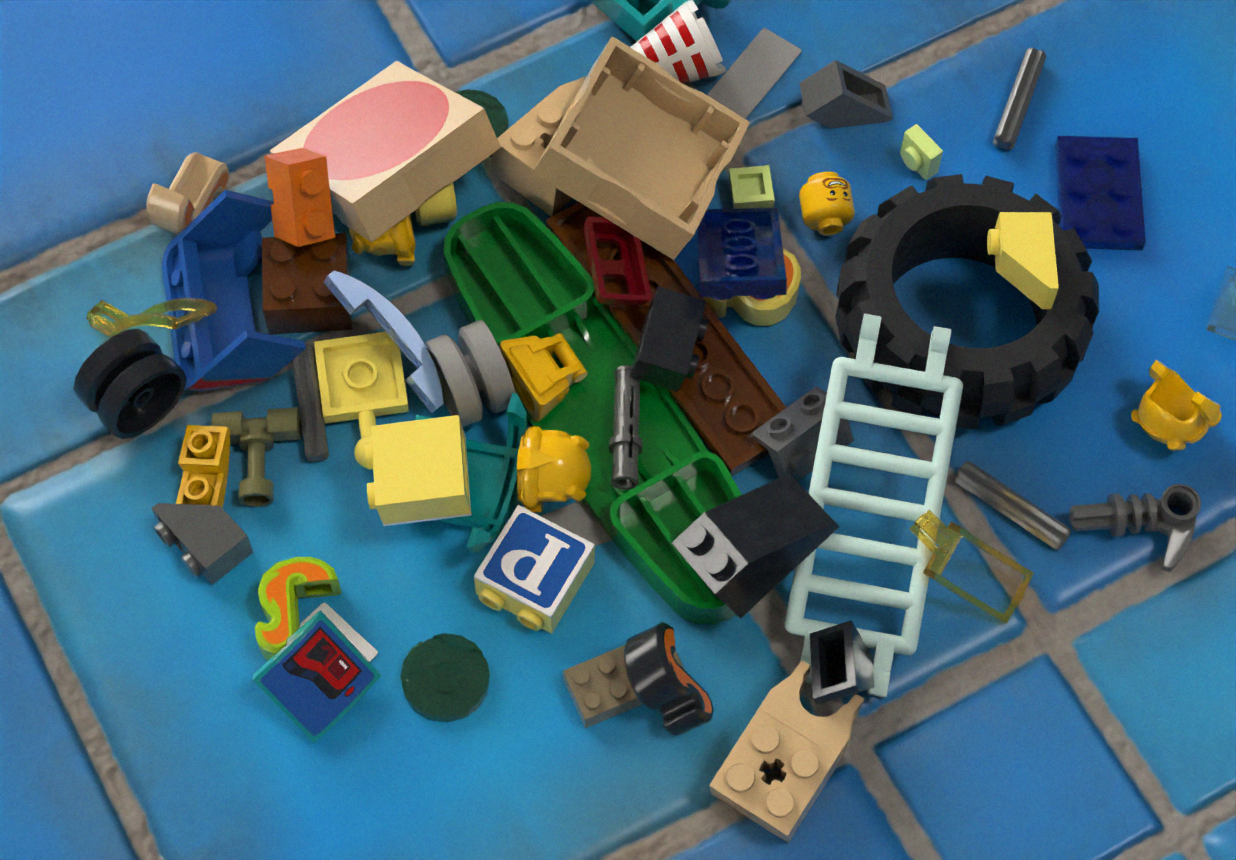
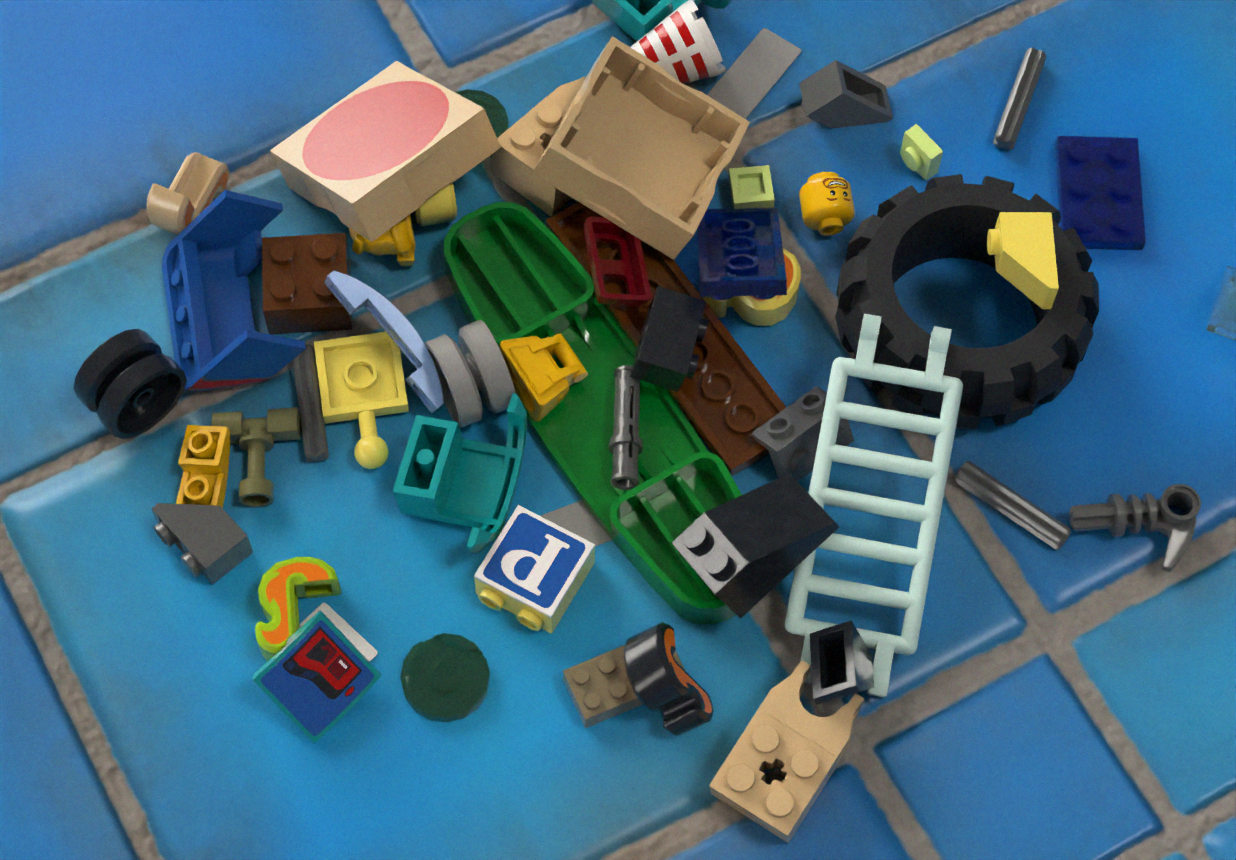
(151, 317): clear yellow sword -> none
(300, 196): orange brick -> none
(418, 471): light yellow piece -> none
(551, 468): yellow helmet -> none
(946, 548): clear yellow sword -> none
(1173, 411): yellow helmet -> none

